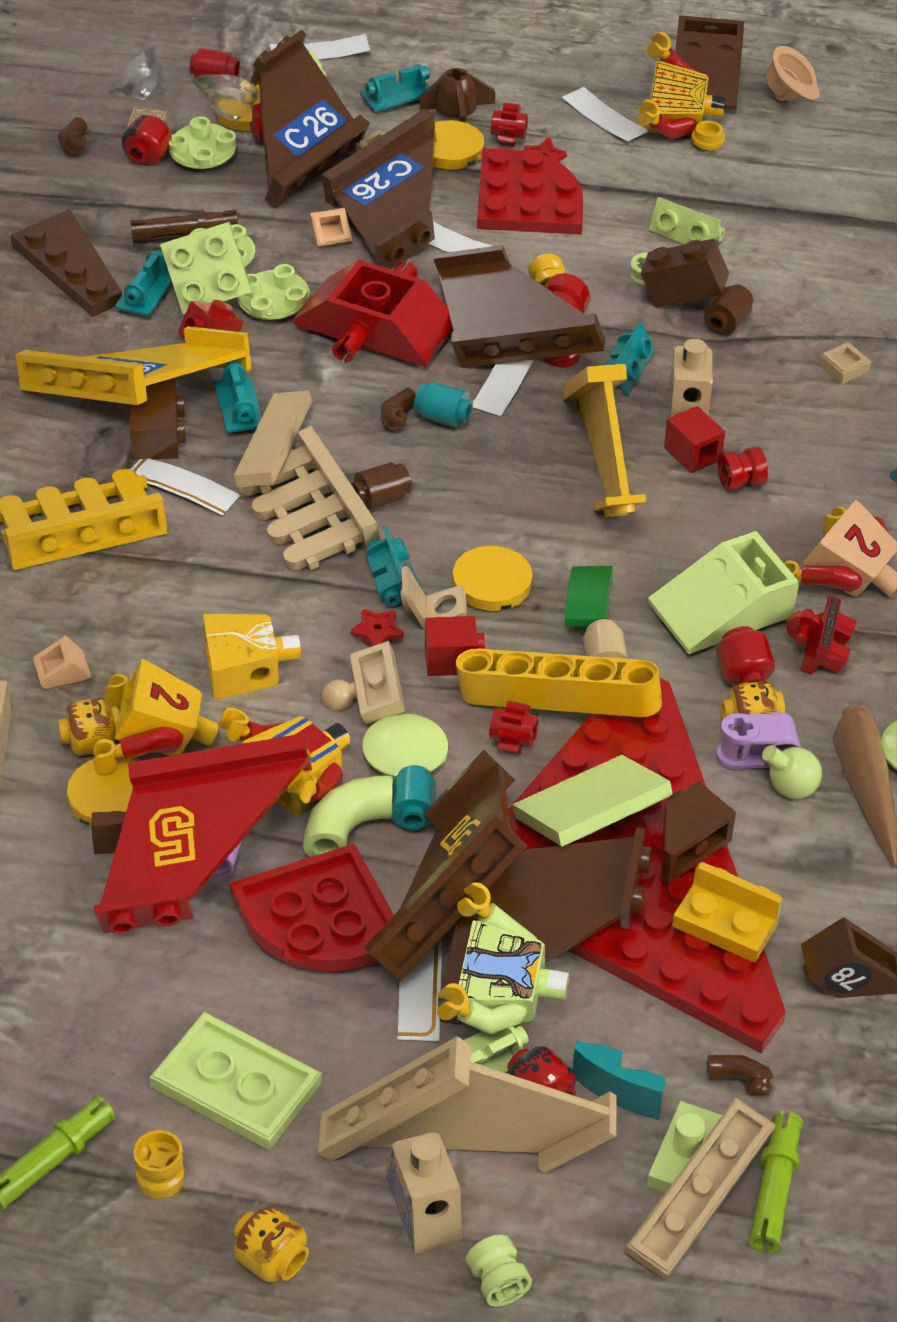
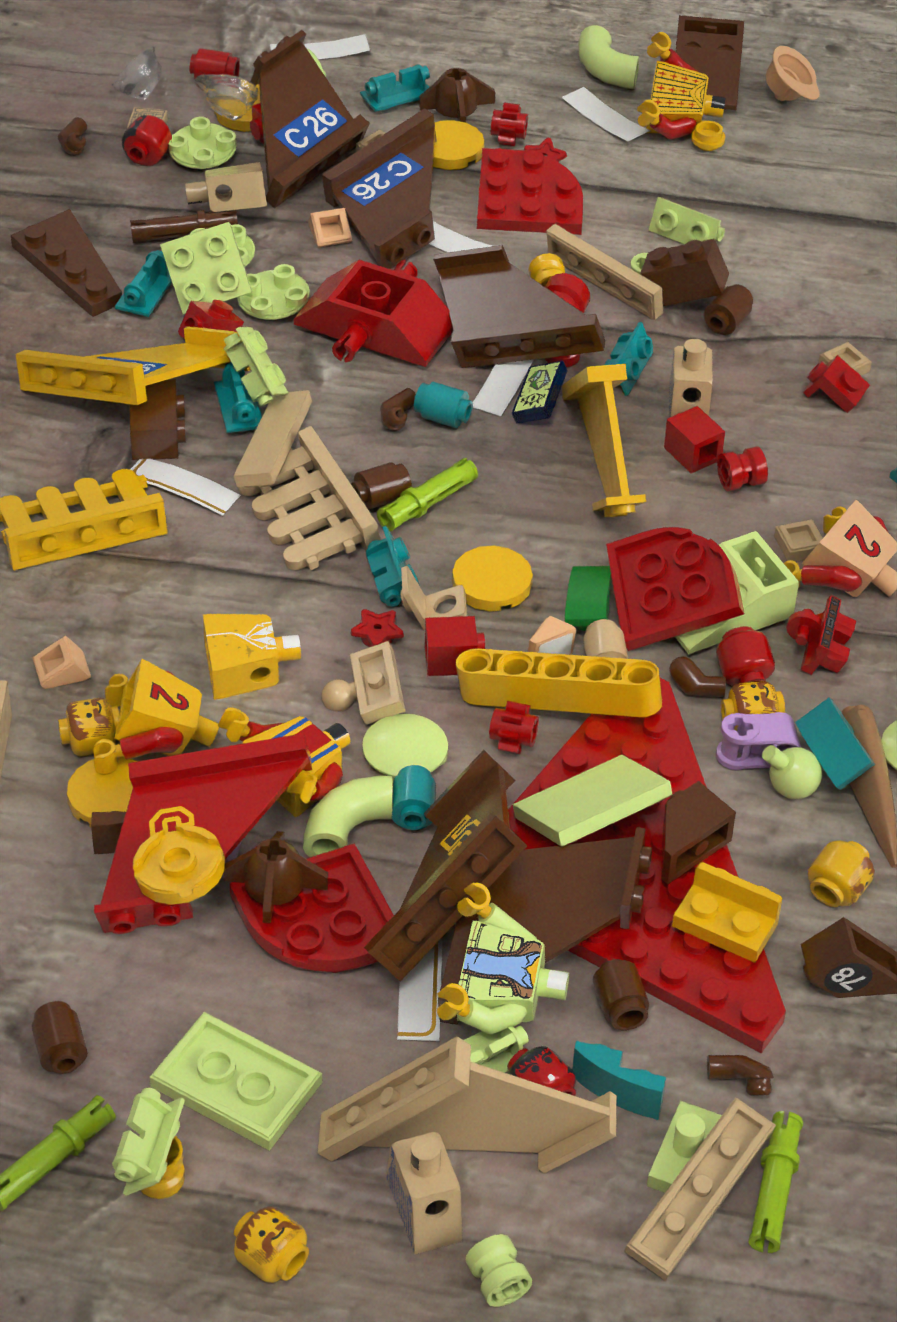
(58, 1037): none -> reddish brown brick
(143, 1158): none -> yellowish green hinge
(179, 865): none -> yellow tile
(245, 188): none -> tan torso
(250, 351): none -> yellowish green hinge
(274, 873): none -> reddish brown piece
(415, 501): none -> lime pin
(539, 392): none -> tile
(553, 637): none -> light nougat slope
(605, 62): none -> yellowish green cylinder
(606, 272): none -> tan tile
(621, 994): none -> reddish brown brick
(671, 584): none -> red plate
(693, 681): none -> reddish brown arm
(797, 539): none -> tan tile
(834, 743): none -> teal slope
(838, 381): none -> red bracket
(840, 873): none -> yellow head

